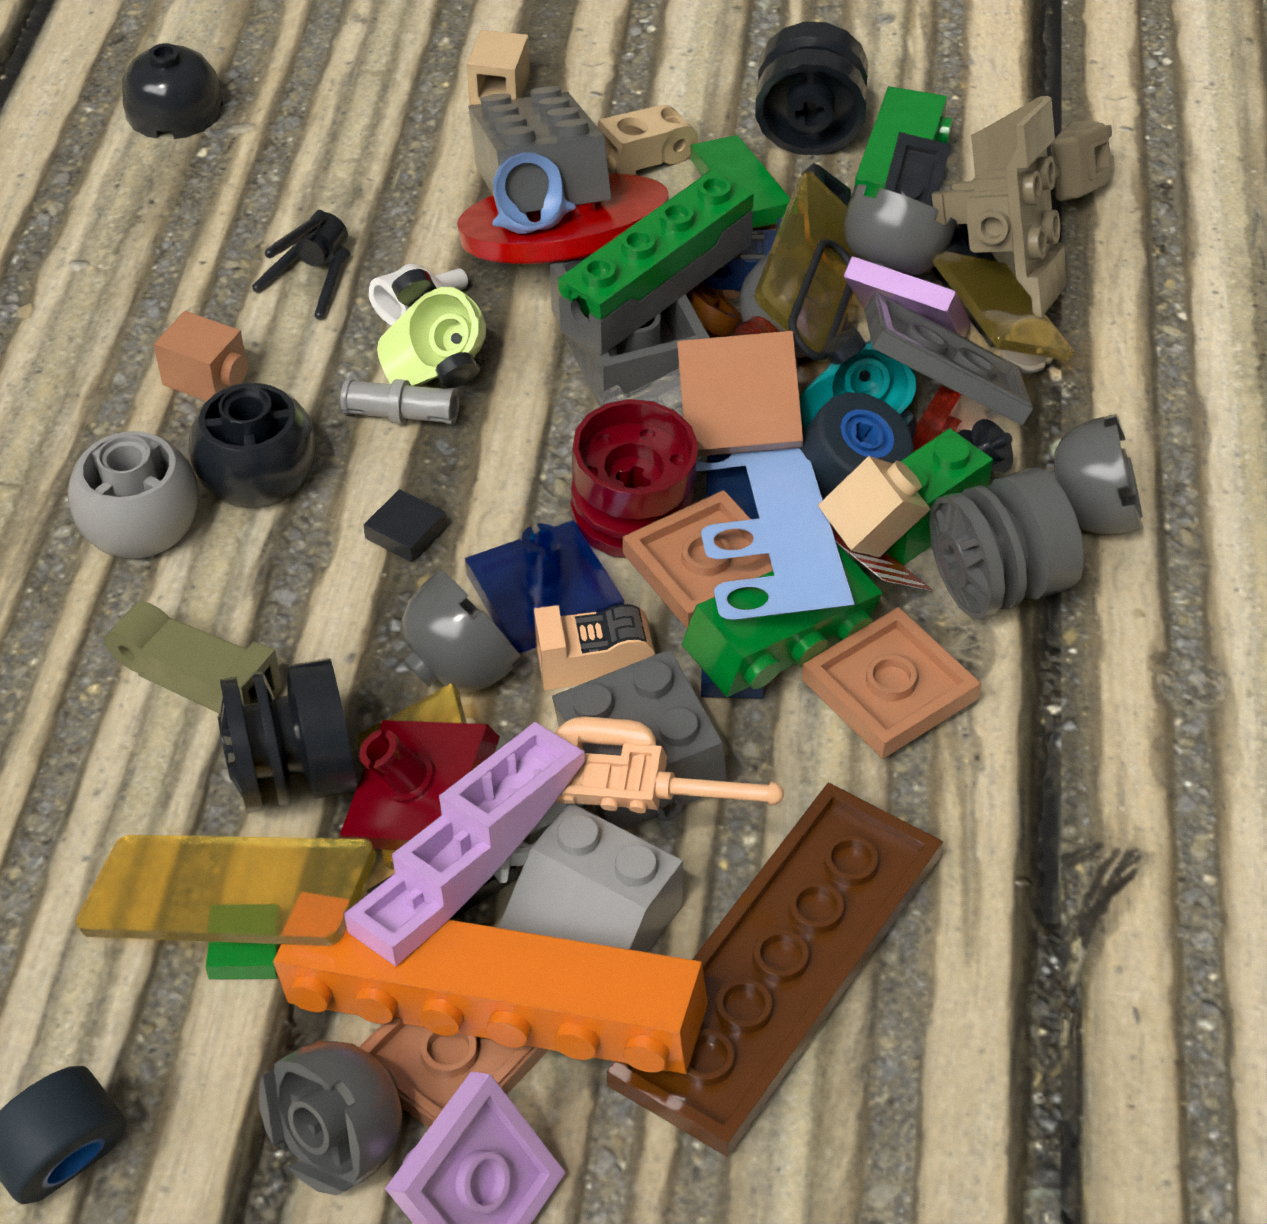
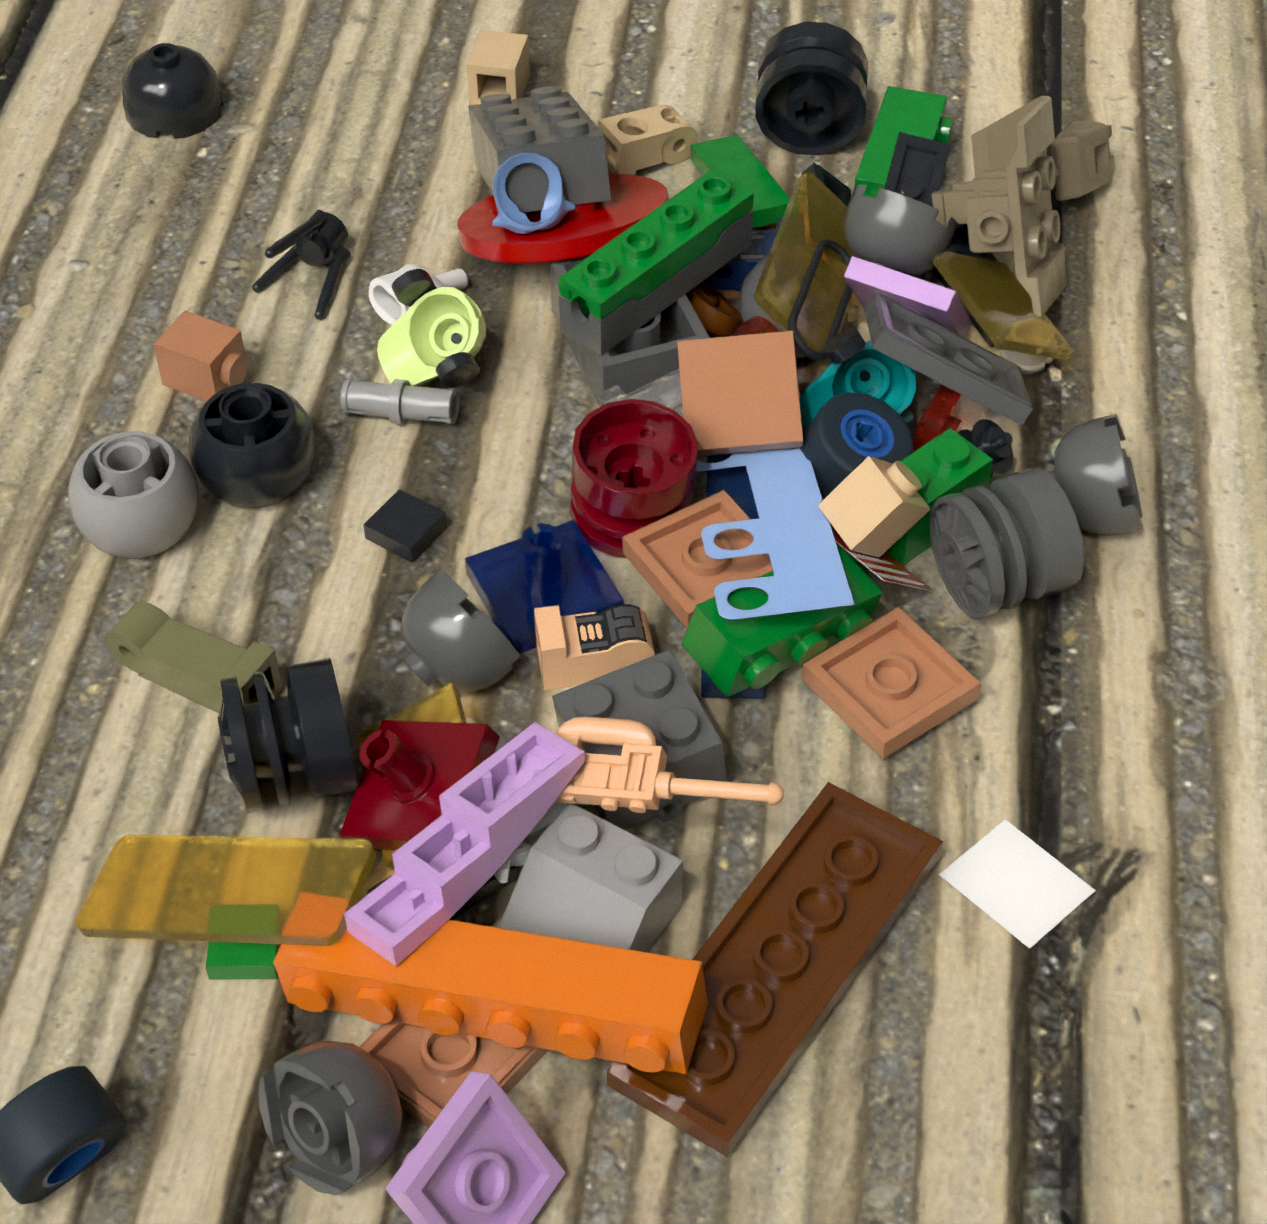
(1017, 883): none -> white sticker

